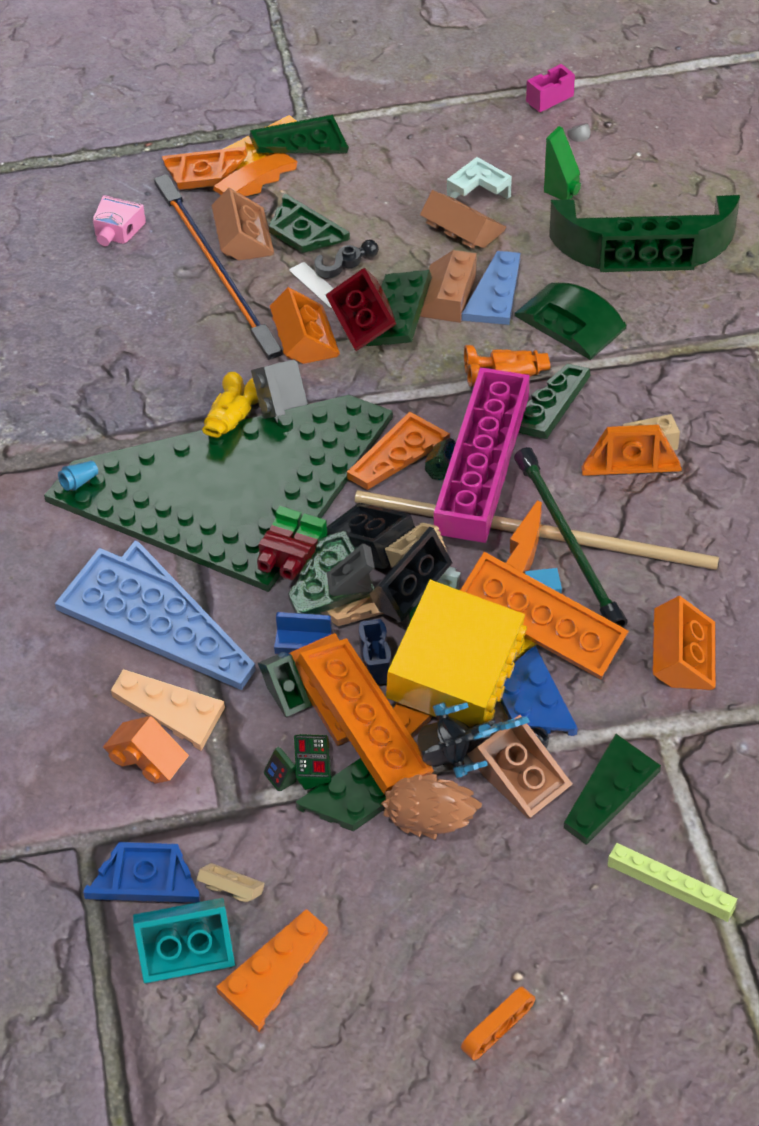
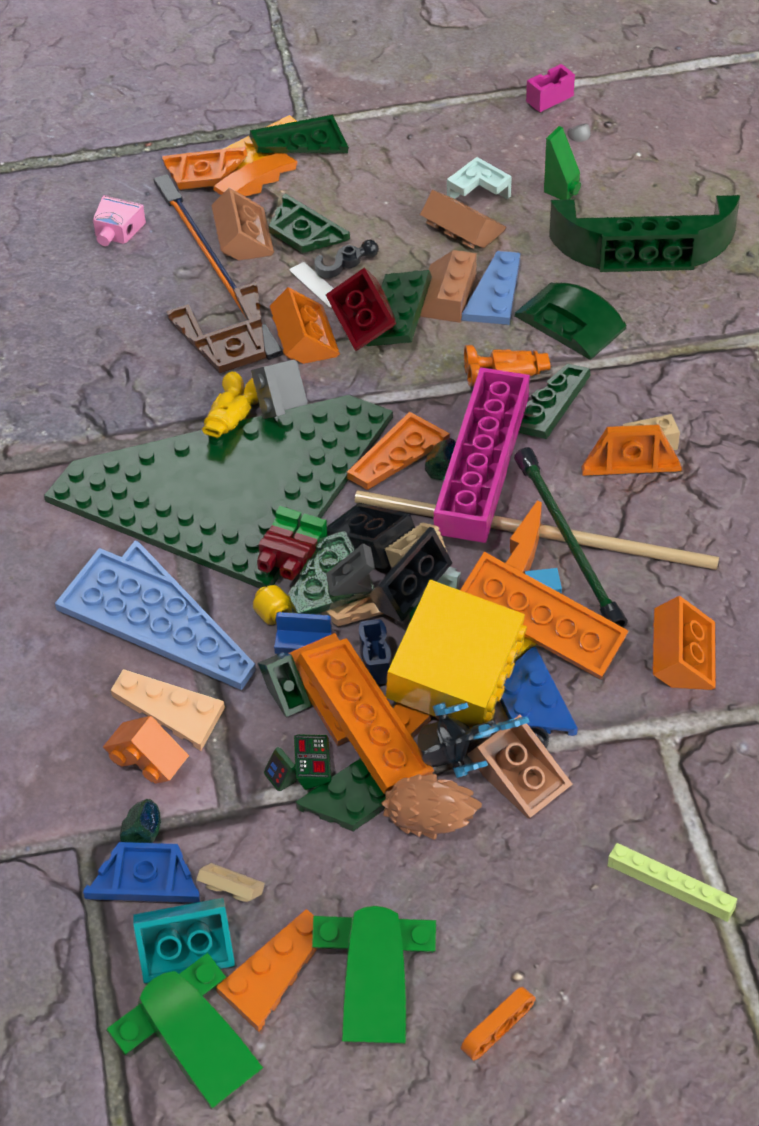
(76, 475): dark azure cone -> none
(141, 823): none -> clear green rock
(190, 1030): none -> green slope
(231, 345): none -> wing
(270, 601): none -> yellow head
(374, 968): none -> green slope
(613, 784): dark green wing -> none

